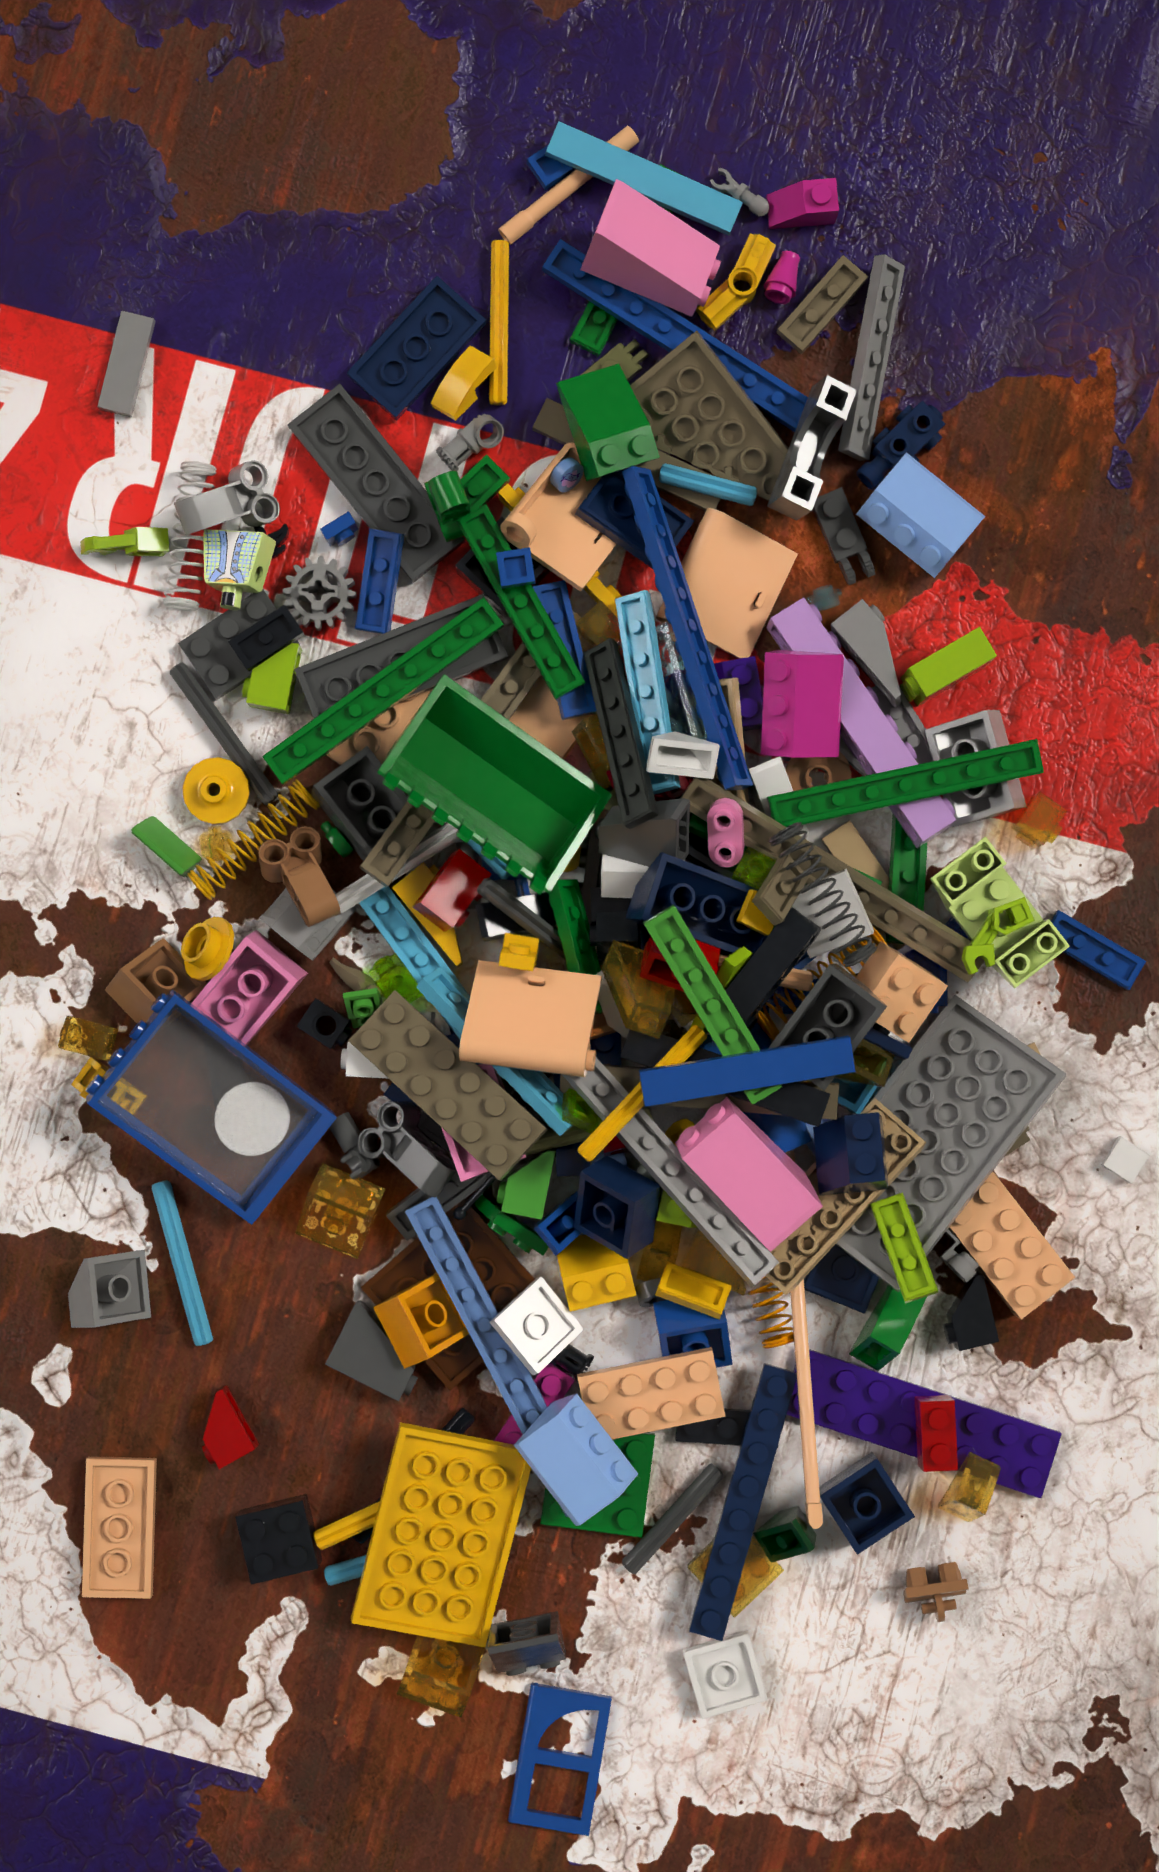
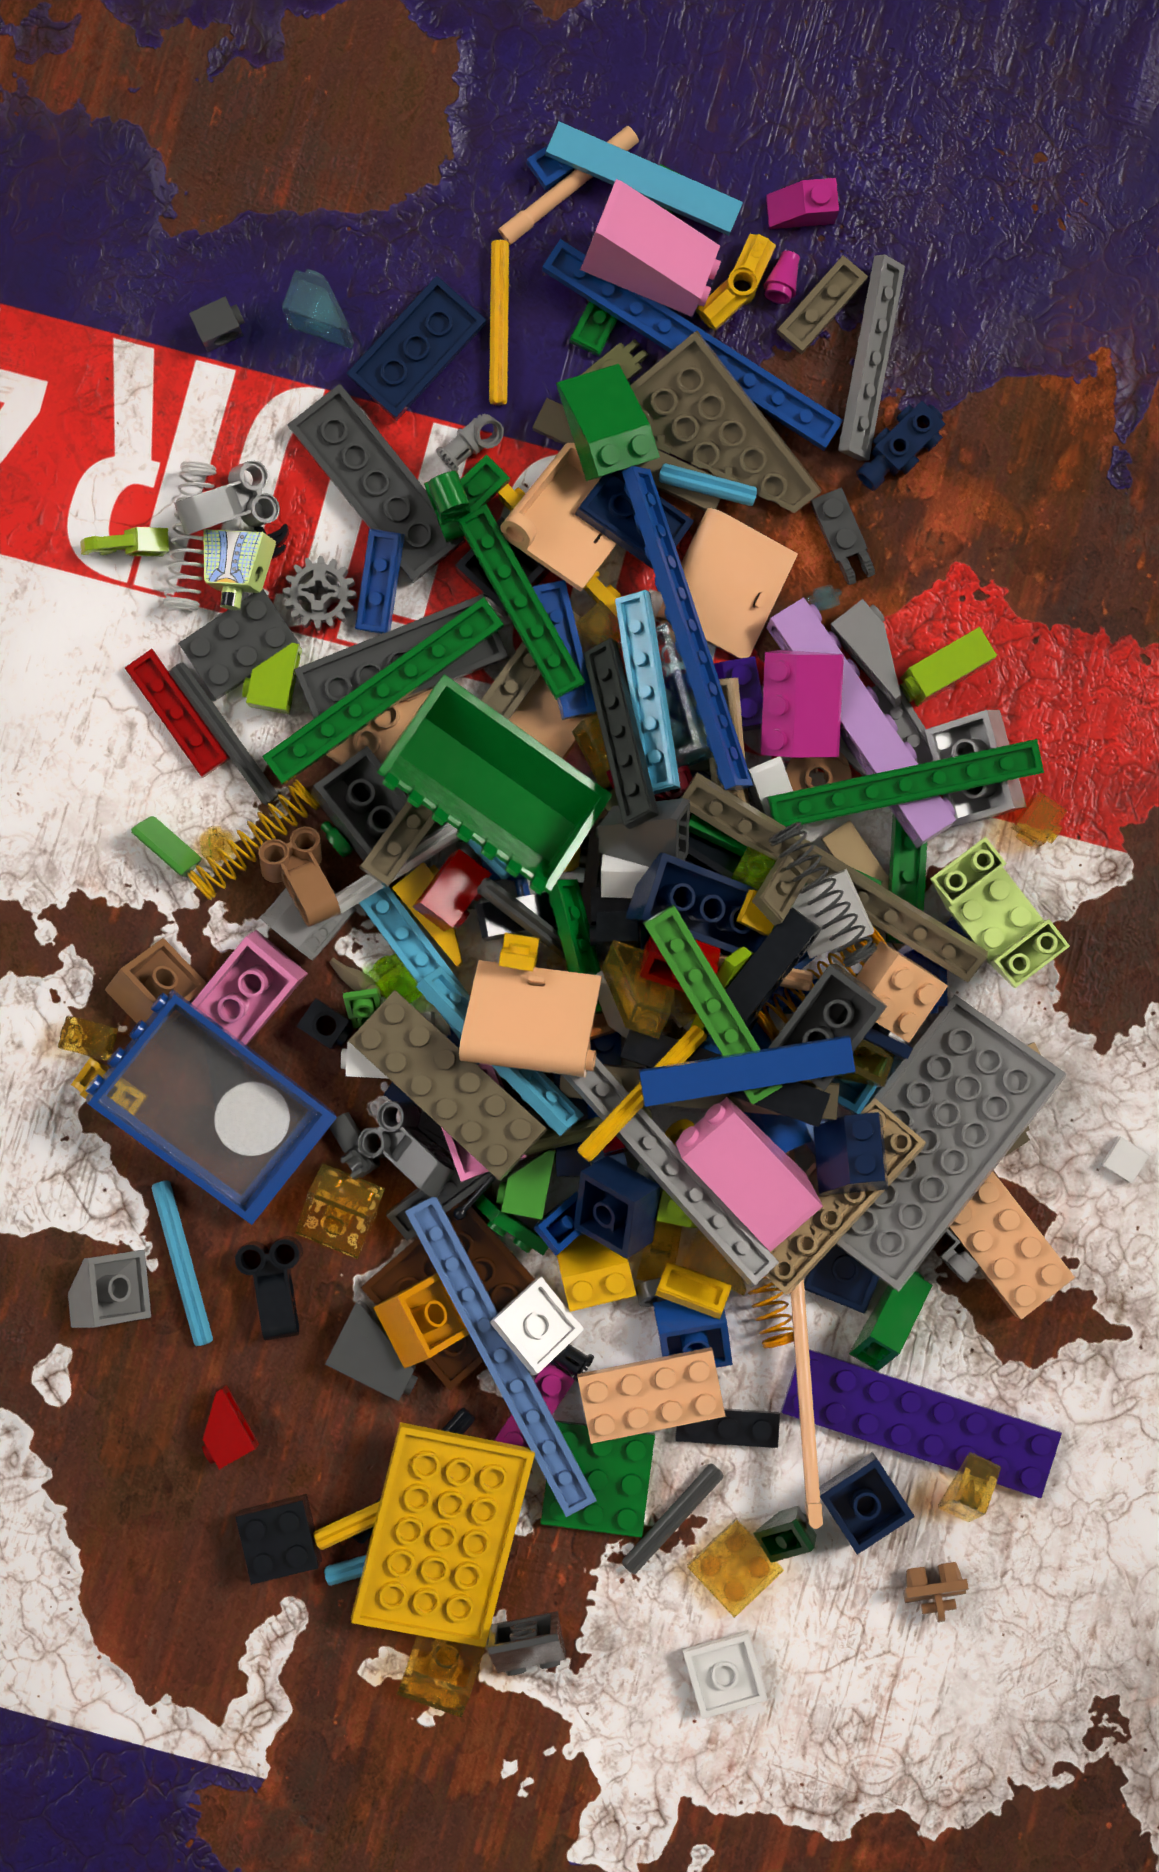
(119, 1527): light nougat plate -> none
(126, 364): light grey tile -> none
(177, 713): none -> red tile
(207, 948): yellow piece -> none
(217, 323): none -> dark grey brick
(232, 795): yellow piece -> none
(266, 637): black plate -> none
(273, 1287): none -> black piece
(315, 310): none -> clear light blue slope
(340, 530): blue plate -> none
(458, 387): yellow slope -> none
(515, 568): blue plate -> none
(543, 1708): blue window -> none
(566, 474): medium blue tile -> none
(575, 1458): light blue slope -> none
(578, 1112): clear neon green tile -> none
(682, 755): white slope -> none
(725, 835): bright pink plate -> none
(743, 1502): dark blue plate -> none
(756, 204): light grey piece -> none
(800, 473): dark grey arch -> none
(904, 1248): lime tile -> none
(920, 515): light blue slope -> none
(936, 1433): red brick -> none
(971, 1317): black slope -> none
(982, 946): lime piece -> none
(1098, 951): blue tile -> none

